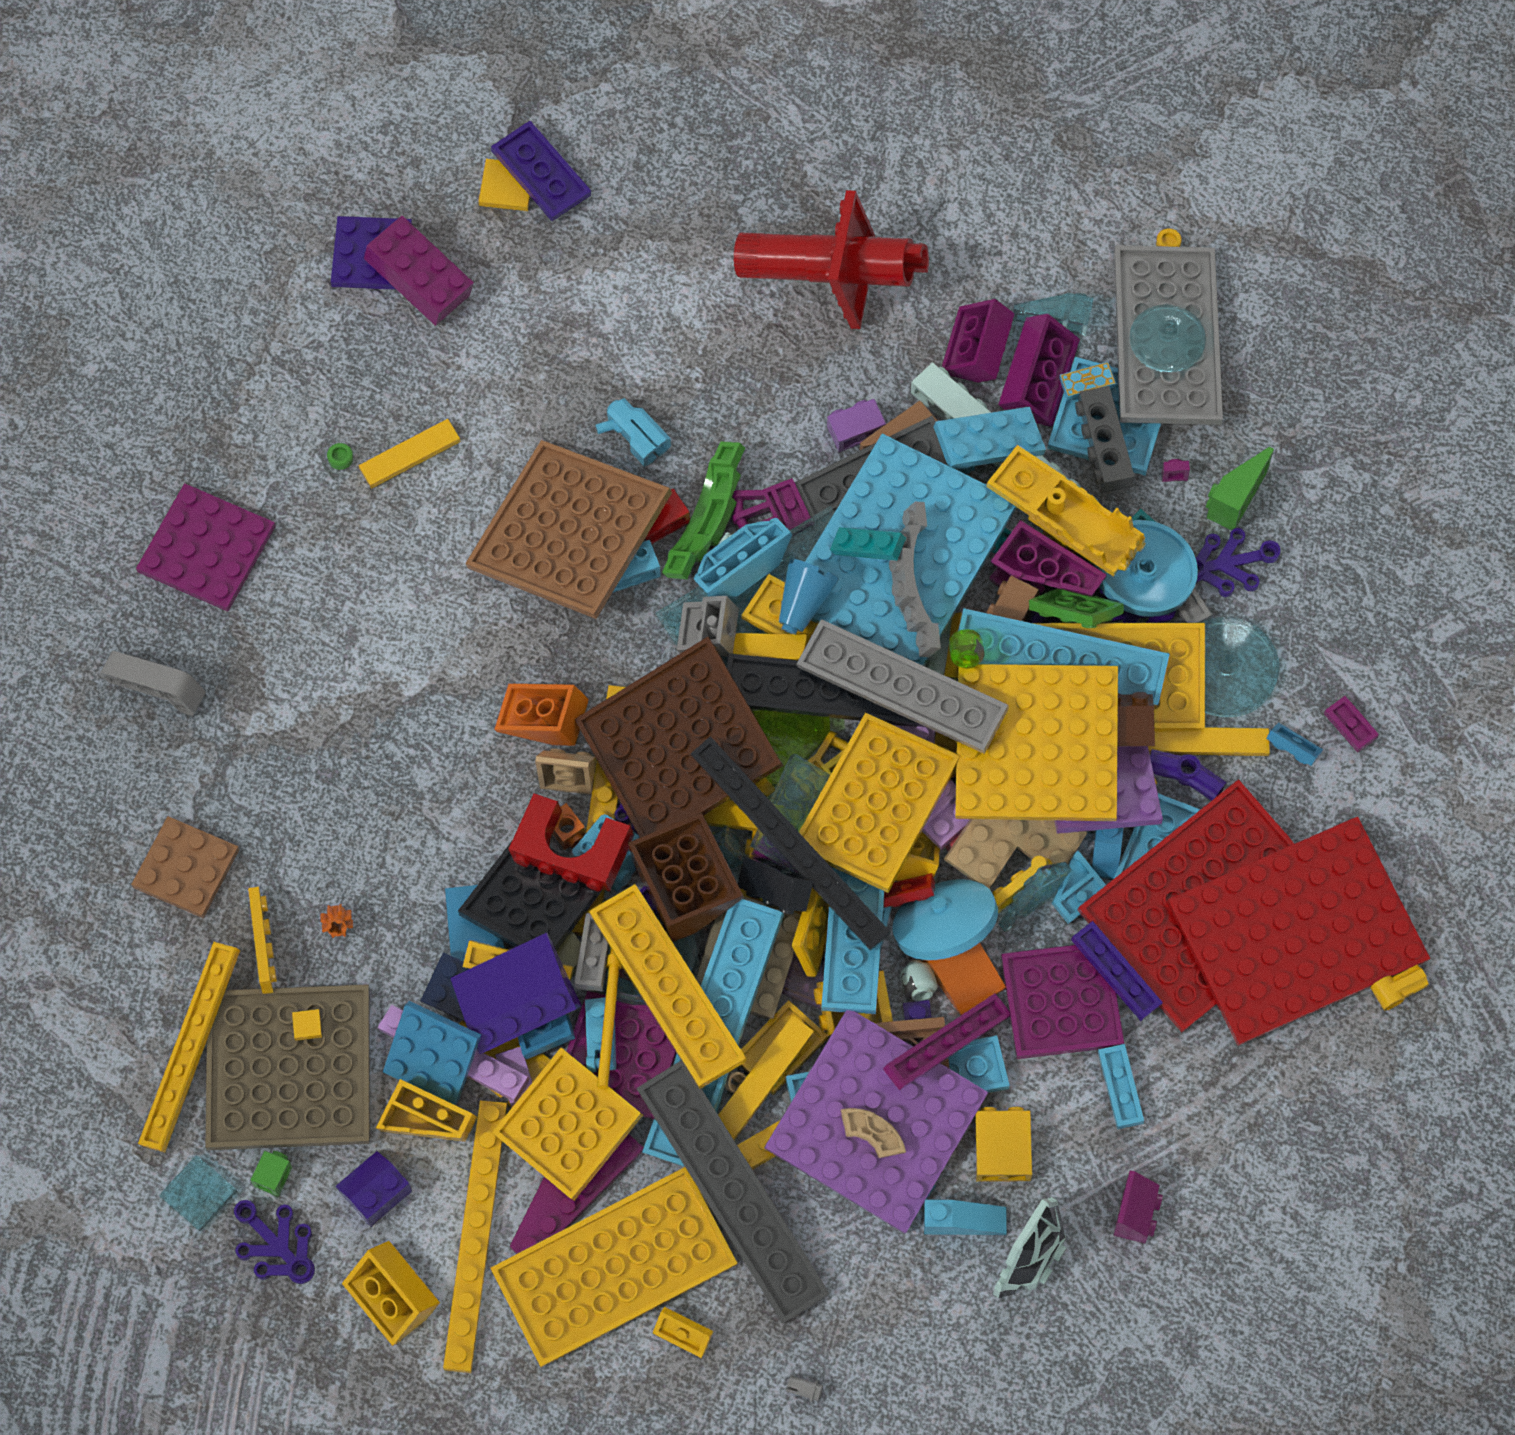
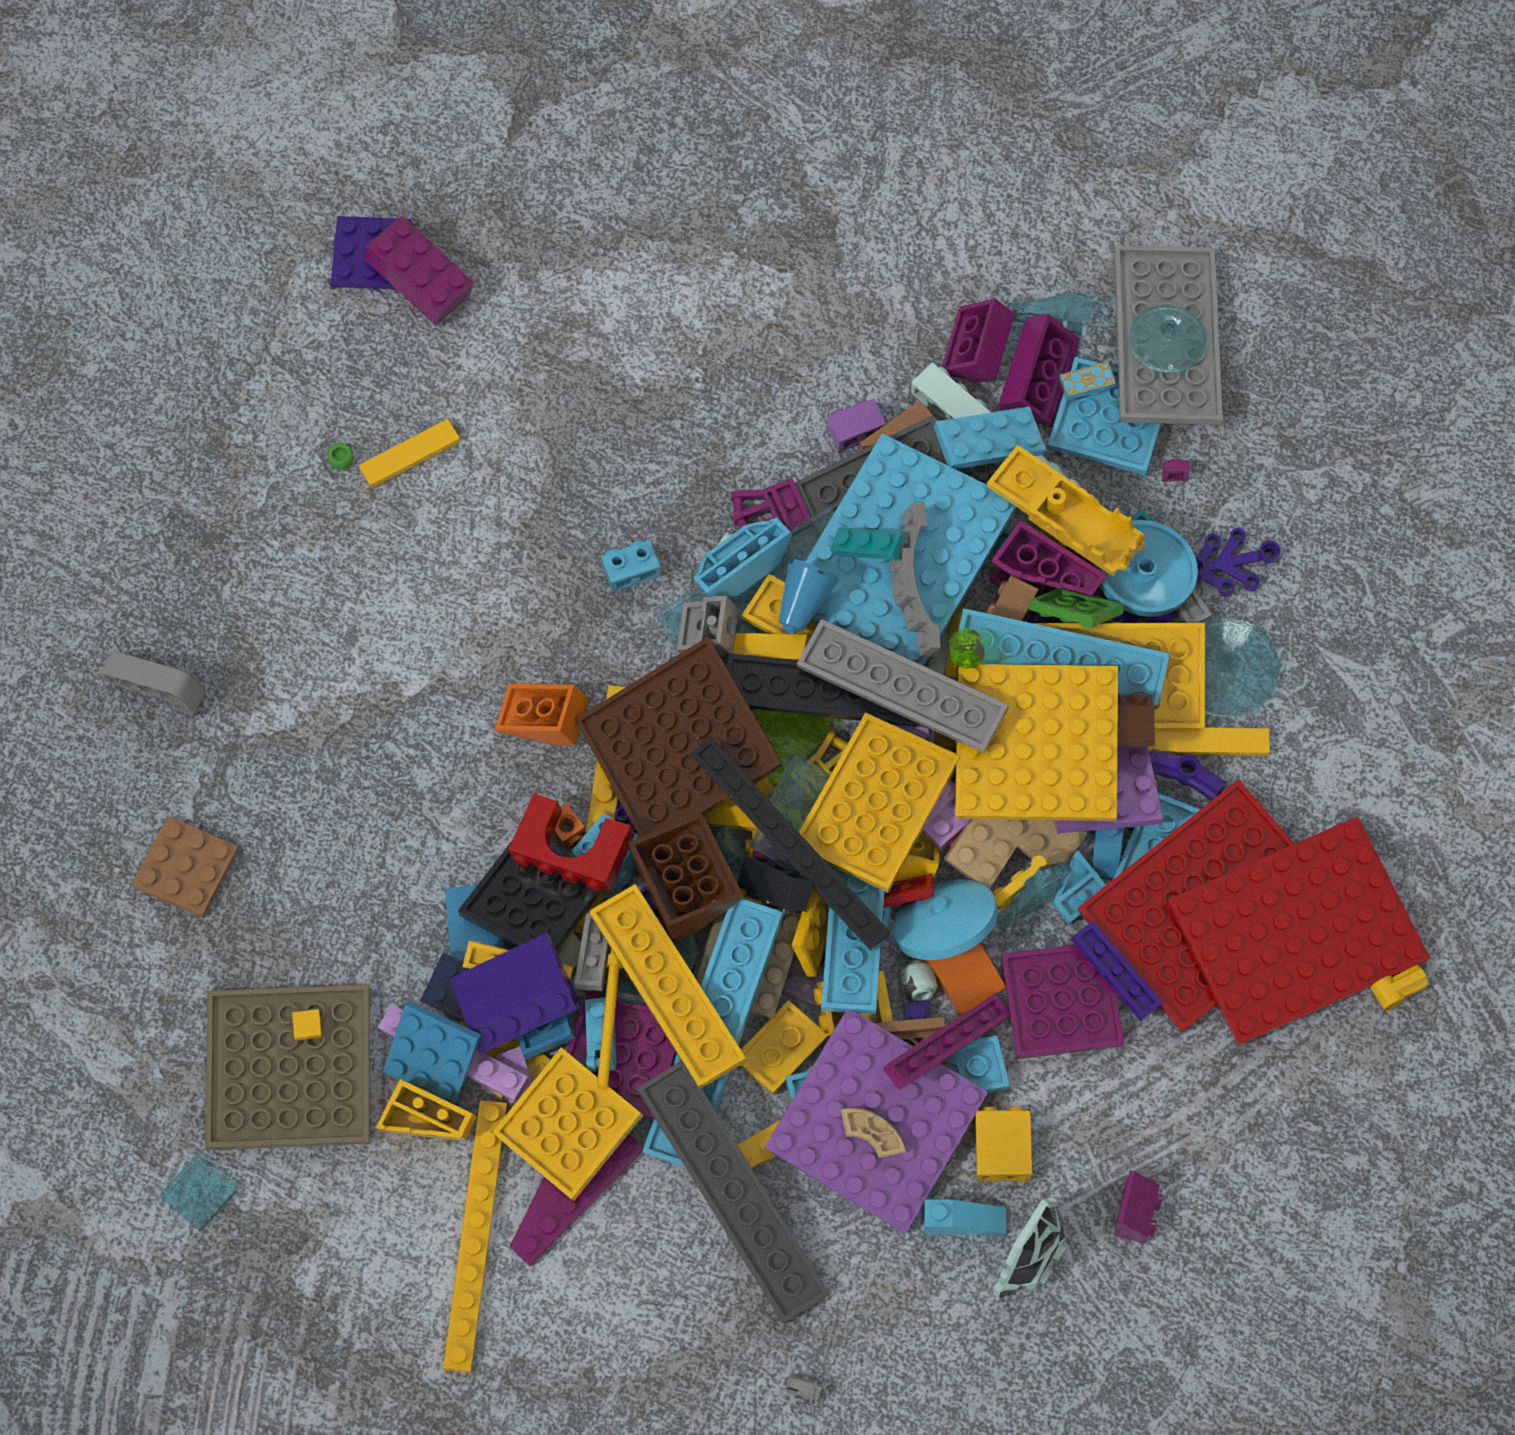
(189, 1047): yellow tile -> none
(206, 547): magenta plate -> none
(264, 950): yellow plate -> none
(271, 1172): bright green brick -> none
(277, 1246): dark purple plant -> none
(336, 920): orange gear -> none
(374, 1188): dark purple slope -> none
(390, 1292): yellow slope -> none
(501, 189): yellow tile -> none
(541, 170): dark purple plate -> none
(566, 771): tan slope -> none
(568, 528): medium nougat plate -> none
(613, 1266): yellow plate -> none
(638, 429): medium azure piece -> none
(671, 518): red slope -> none
(682, 1332): yellow plate -> none
(710, 514): bright green piece -> none
(737, 1077): tan hinge -> none
(765, 1076): yellow tile -> none
(845, 260): red piece -> none
(1100, 402): dark grey brick -> none
(1120, 1086): medium azure plate -> none
(1168, 238): yellow tile -> none
(1236, 490): bright green slope -> none
(1288, 740): dark azure plate -> none
(1351, 724): magenta plate -> none

